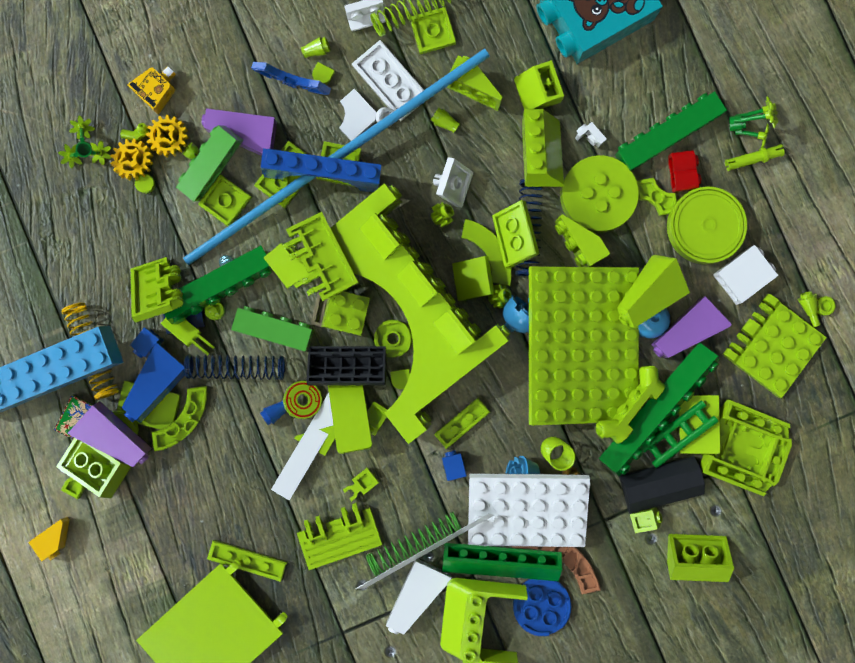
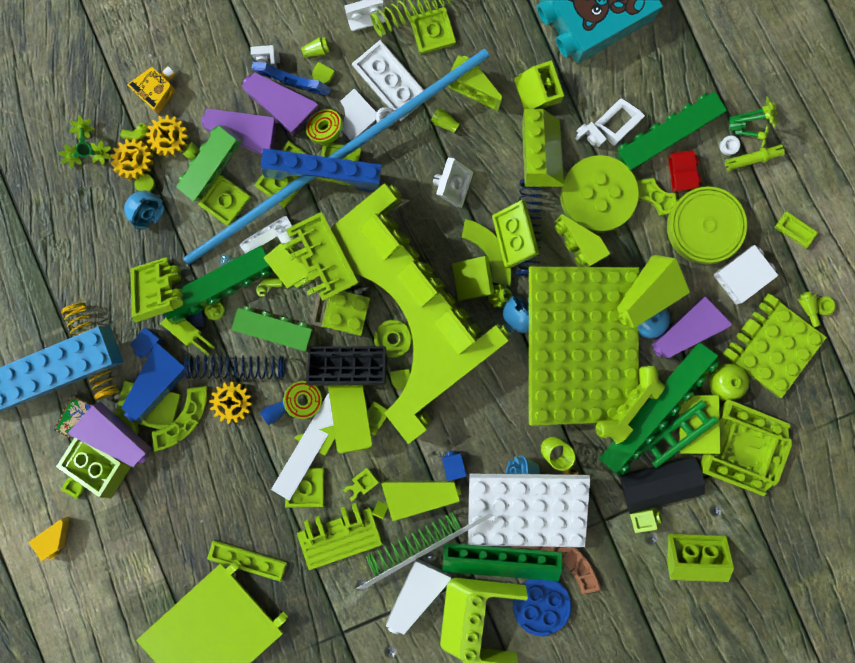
(143, 208): none -> dark azure cylinder
(230, 409): none -> yellow gear
(263, 53): none -> white bracket
(267, 284): none -> lime arm
(275, 229): none -> white beam
(283, 104): none -> medium lavender slope
(309, 491): none -> lime tile
(318, 120): none -> lime tile
(380, 509): none -> lime piece
(415, 497): none -> lime slope
(442, 214): lime gear -> none
(462, 423): lime tile -> none
(612, 137): none -> white tile
(728, 382): none -> lime cylinder
(730, 145): none -> white tile
(796, 230): none -> lime tile

